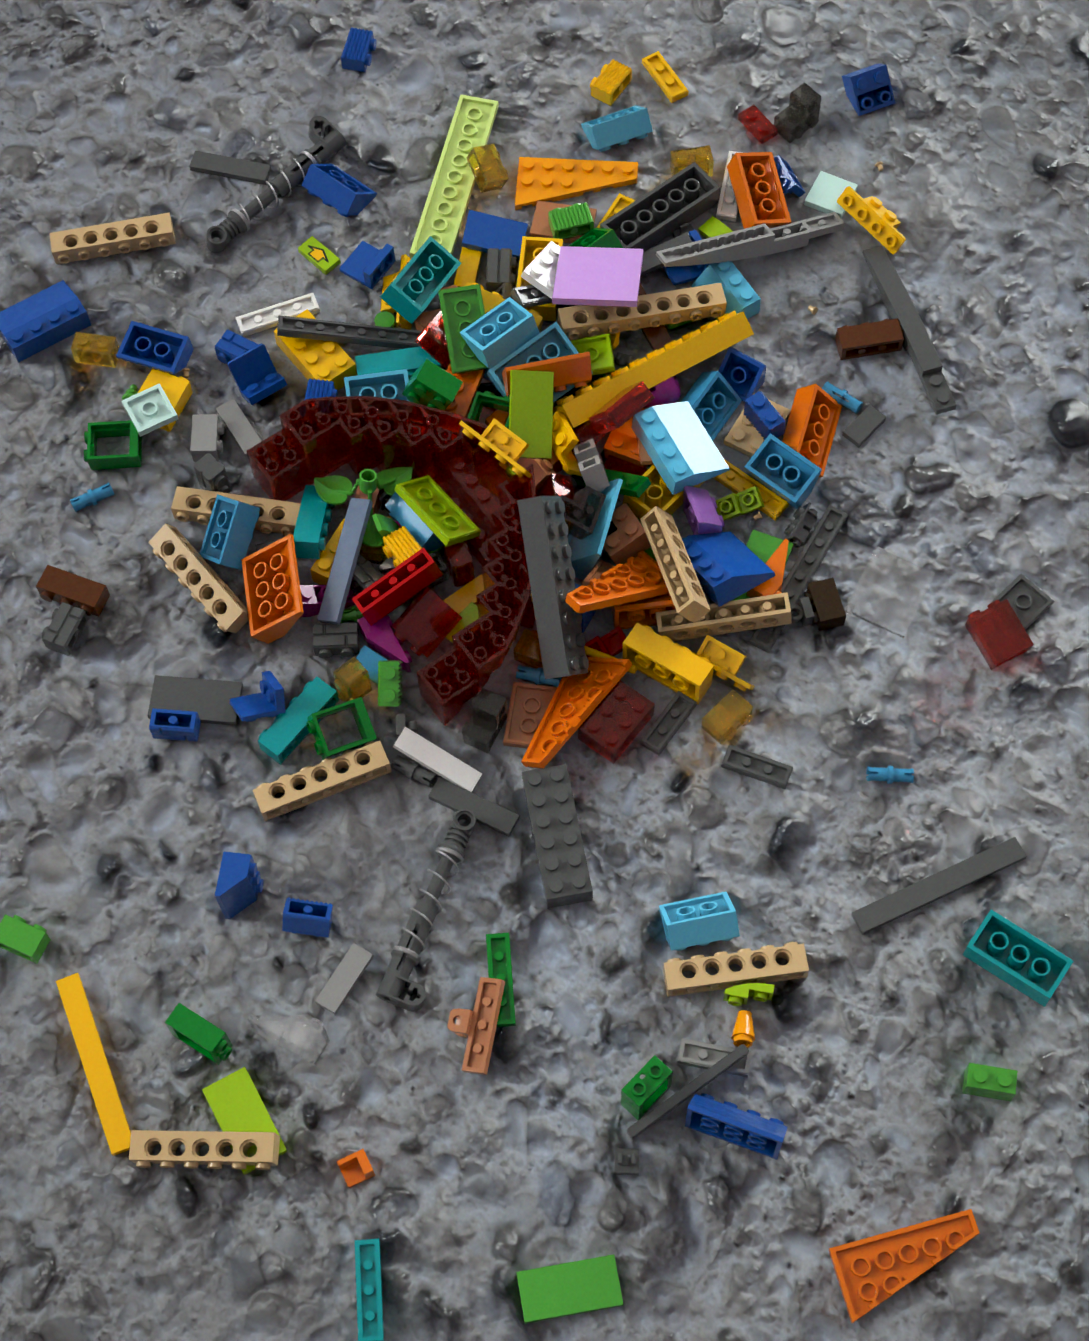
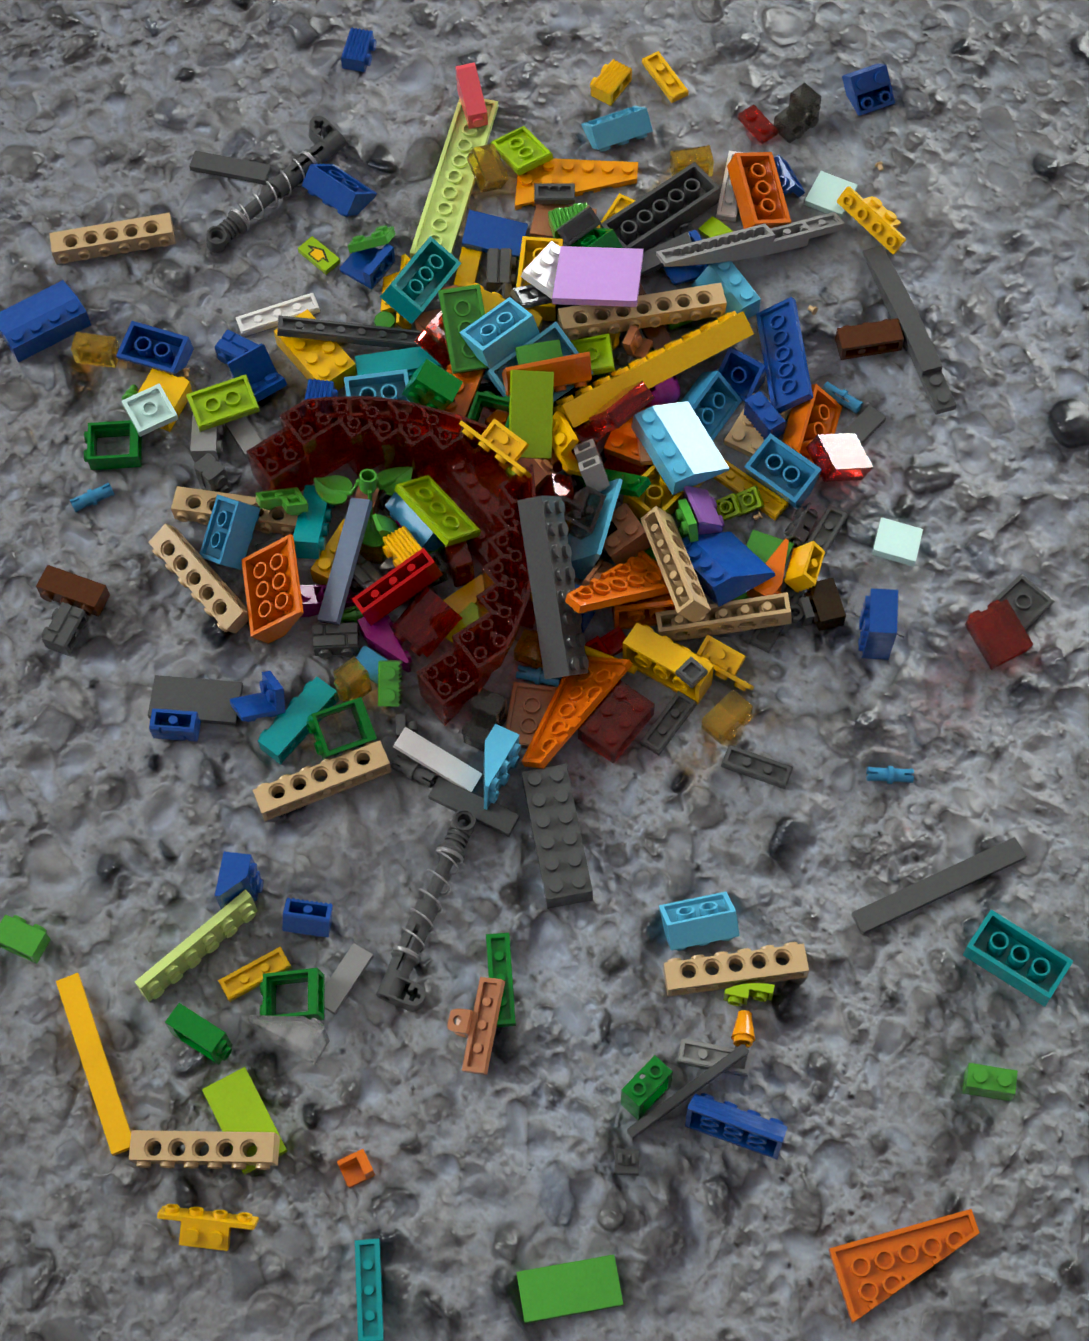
(197, 945): none -> yellowish green plate
(206, 1228): none -> yellow bracket
(223, 403): none -> lime tile
(251, 975): none -> yellow tile
(290, 499): none -> bright green plate
(316, 991): none -> green window
(379, 237): none -> bright green plate
(471, 95): none -> coral slope
(500, 757): none -> medium azure slope
(522, 150): none -> lime tile
(538, 351): none -> bright green slope
(554, 193): none -> dark grey plate
(578, 226): none -> dark grey tile
(635, 344): none -> nougat bracket
(687, 521): none -> bright green plate
(691, 672): none -> dark grey tile
(784, 355): none -> blue plate
(804, 566): none -> yellow brick
(839, 457): none -> clear red brick
(878, 624): none -> blue brick
(897, 541): none -> light aqua tile

